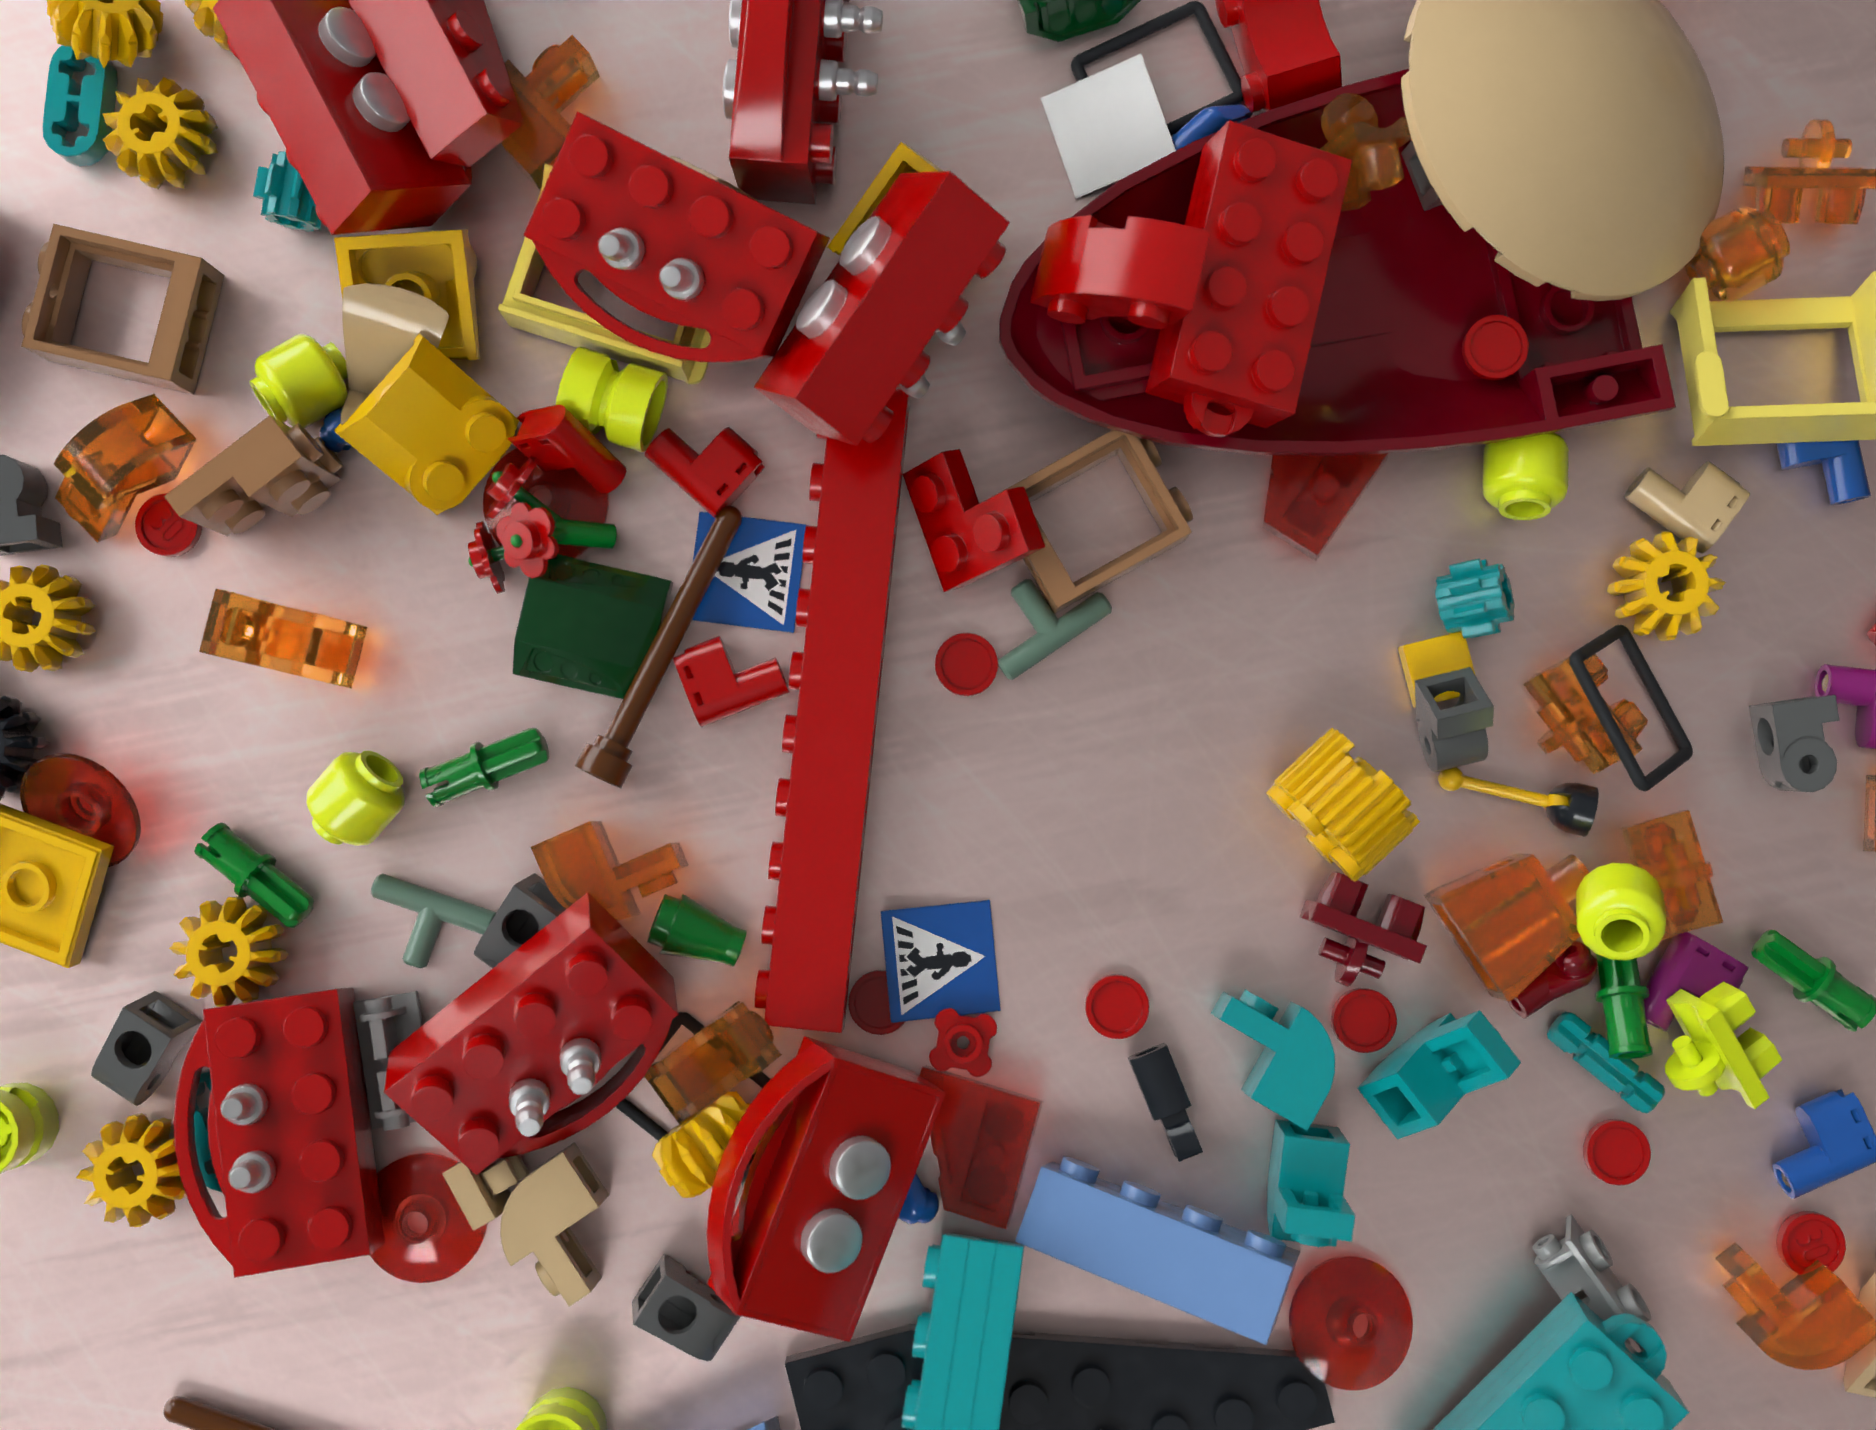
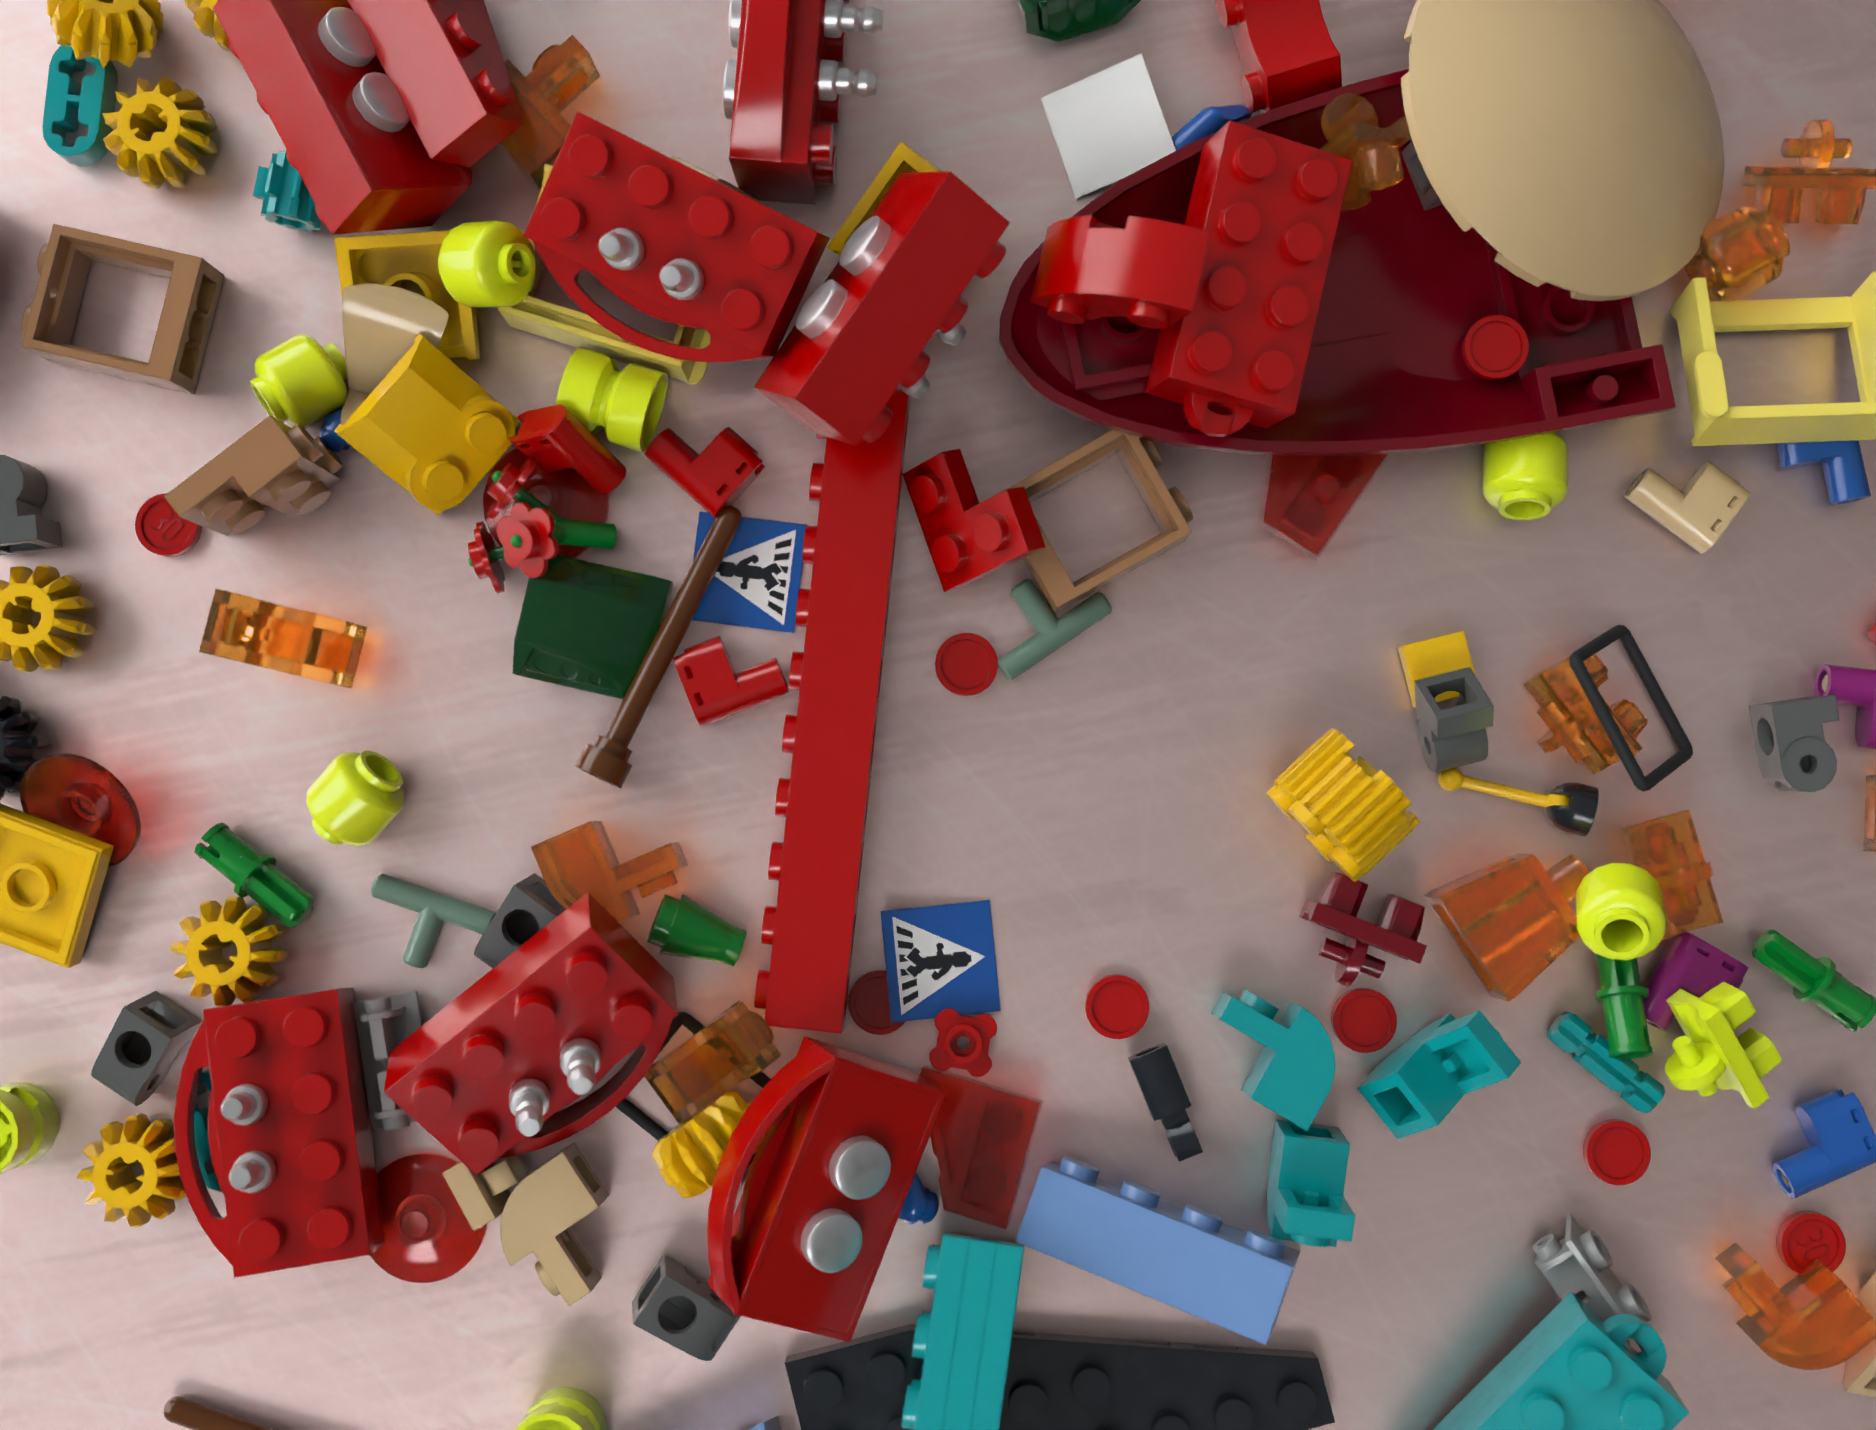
(117, 459): clear orange brick -> none
(485, 766): green axle -> none
(487, 264): none -> neon yellow head
(1155, 25): black piece -> none
(1324, 1319): clear red dish -> none
(1475, 598): teal gear -> none
(1568, 973): dark red arm -> none
(1689, 582): yellow gear -> none

